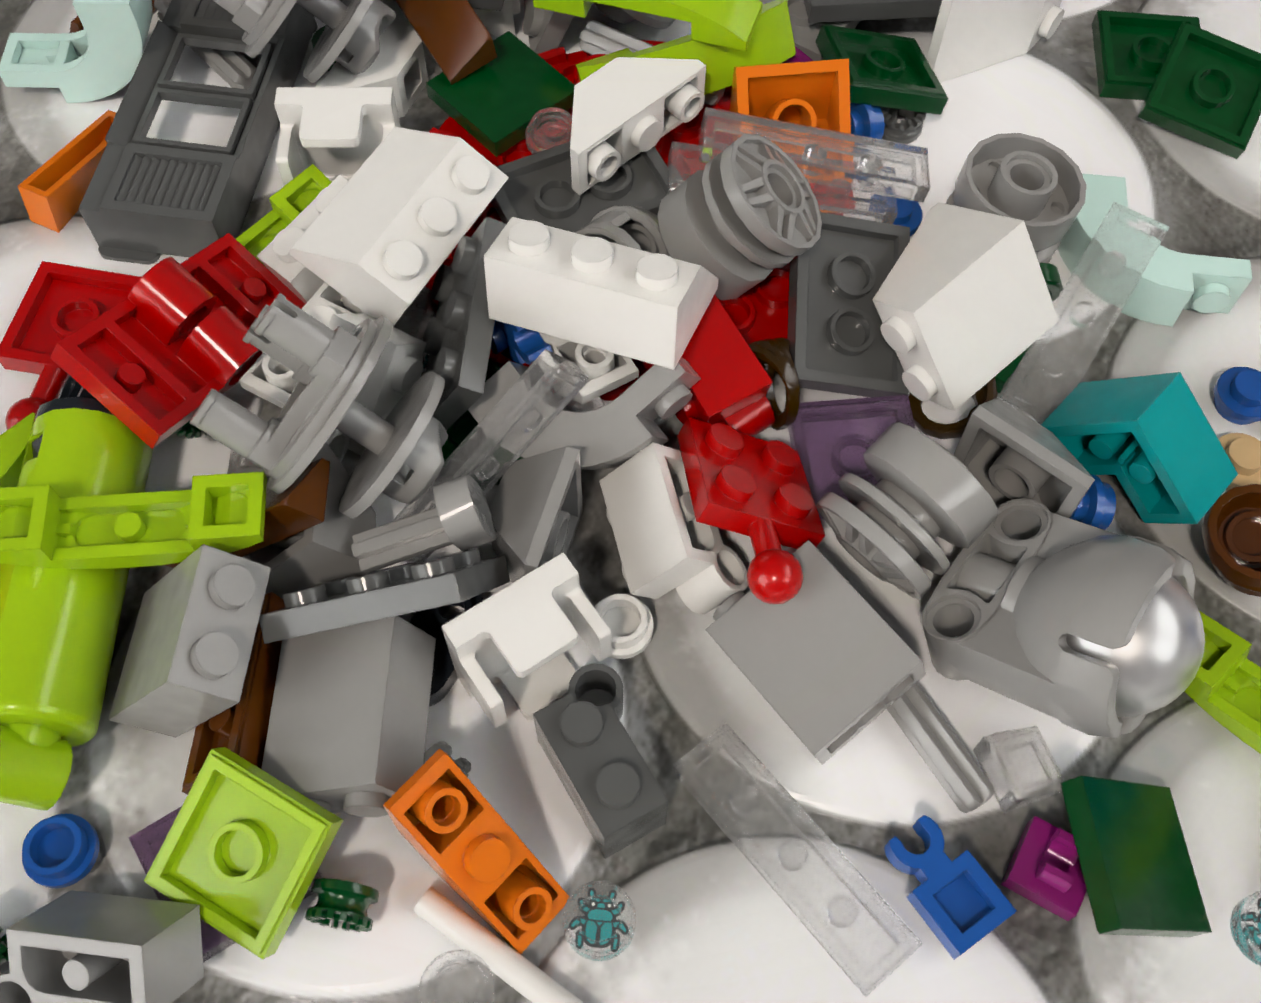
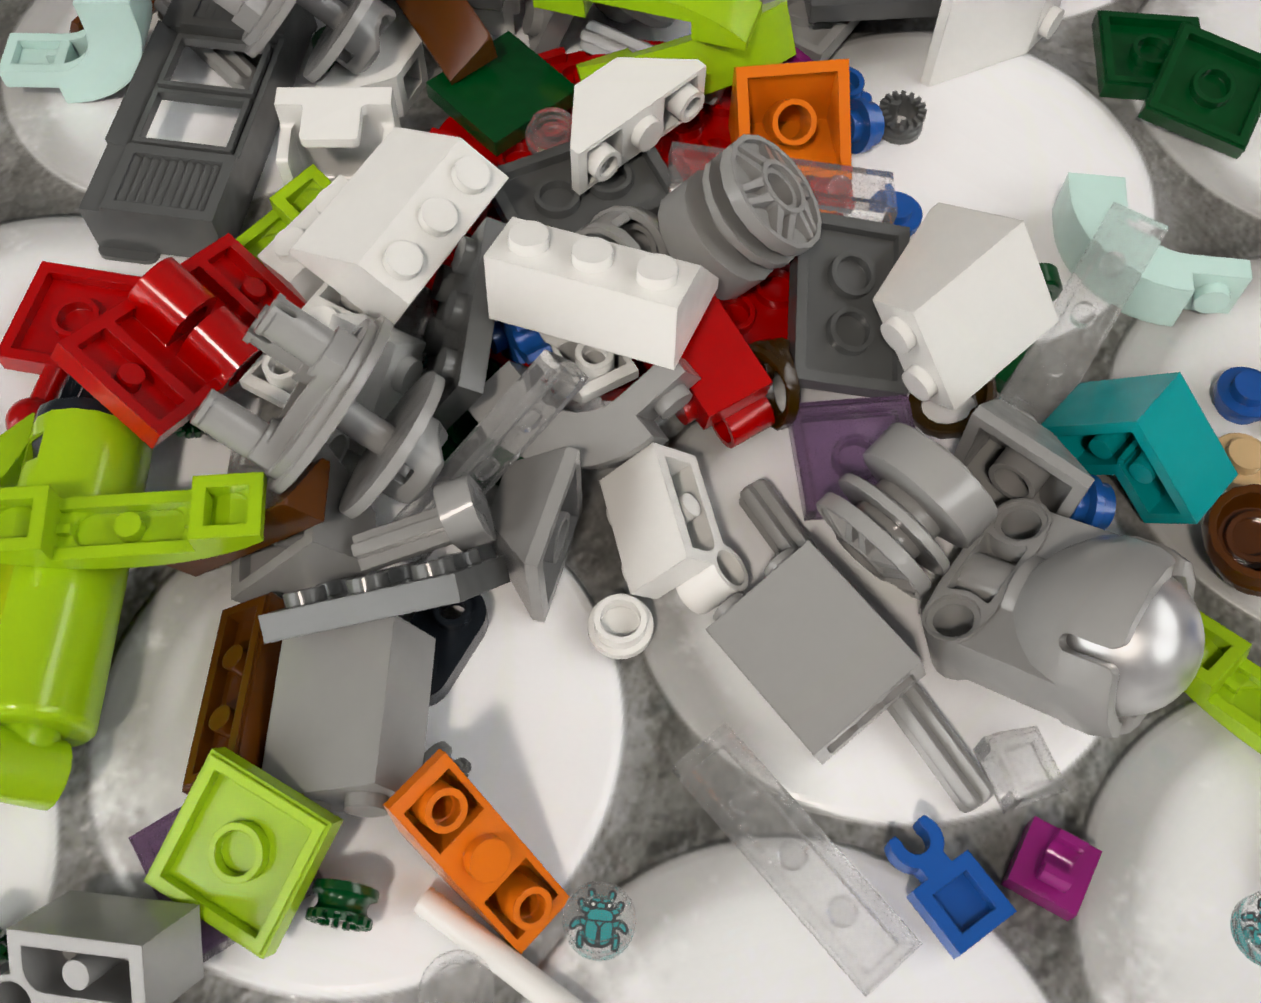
(59, 185): orange piece -> none
(60, 850): blue plate -> none
(191, 643): light grey brick -> none
(522, 640): white panel -> none
(601, 762): dark grey hinge -> none
(756, 492): red plate -> none
(827, 155): clear tile -> none
(884, 69): dark green tile -> none
(1023, 181): light grey wheel -> none
(1134, 858): dark green tile -> none

